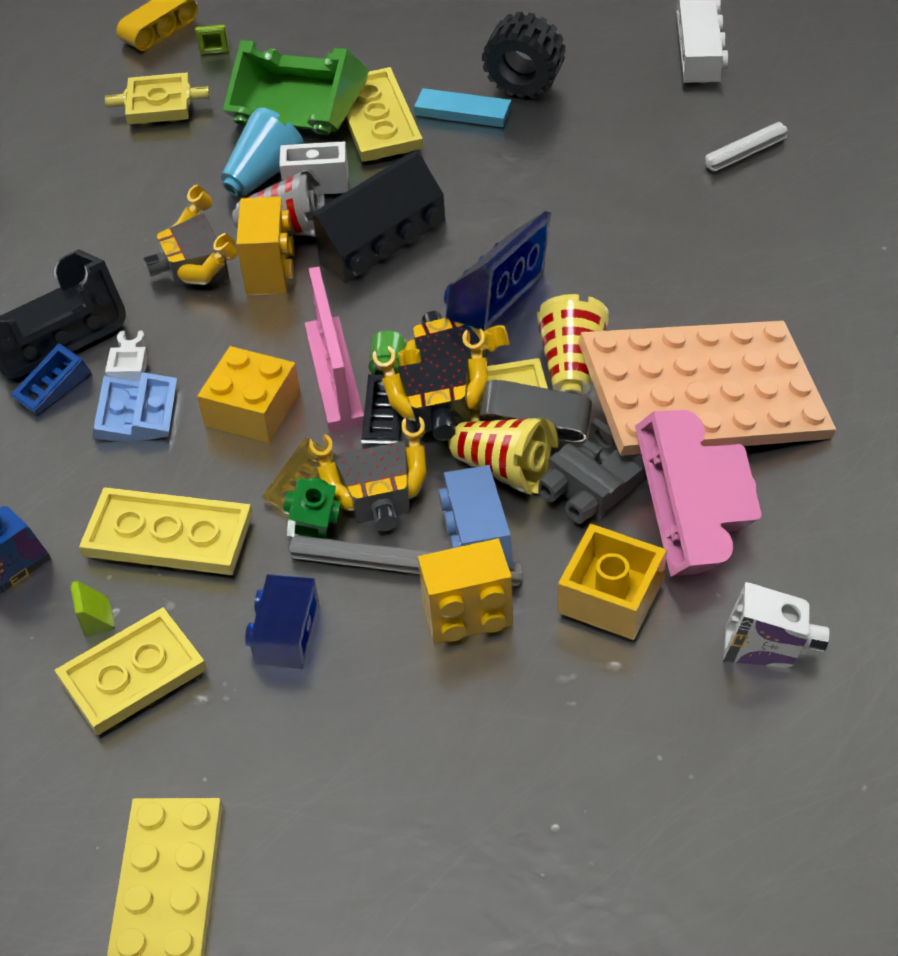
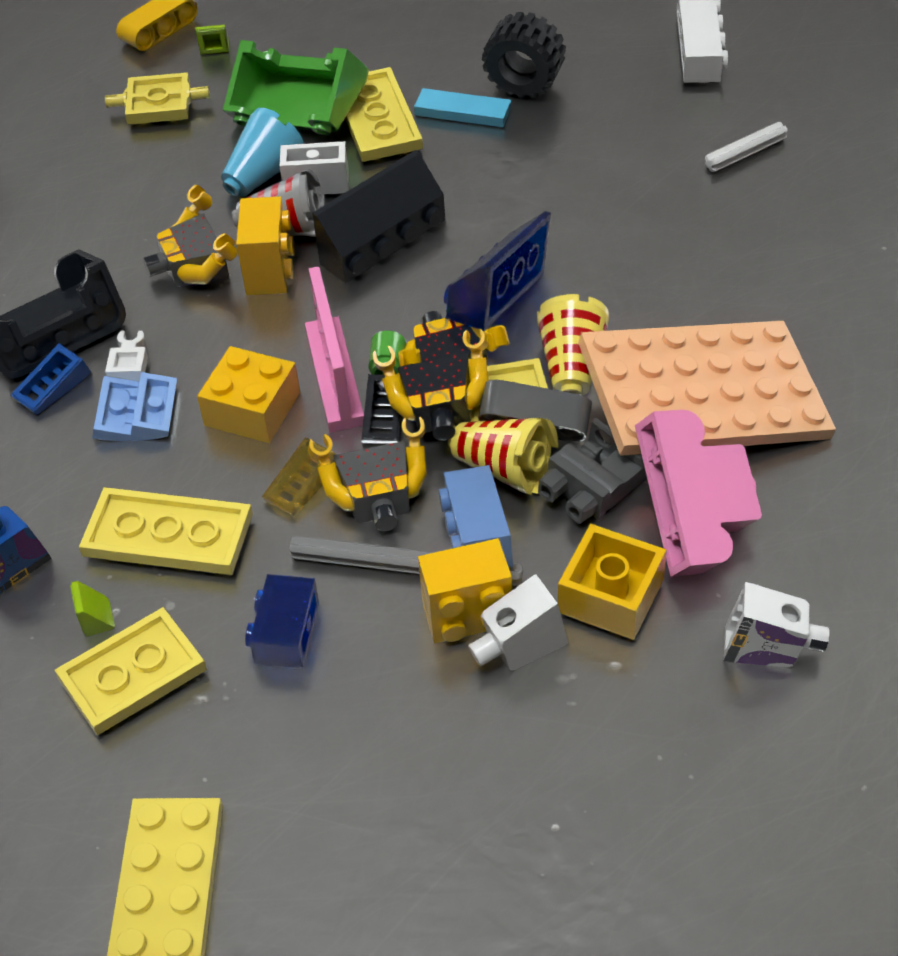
(311, 508): green brick -> none
(521, 627): none -> white torso

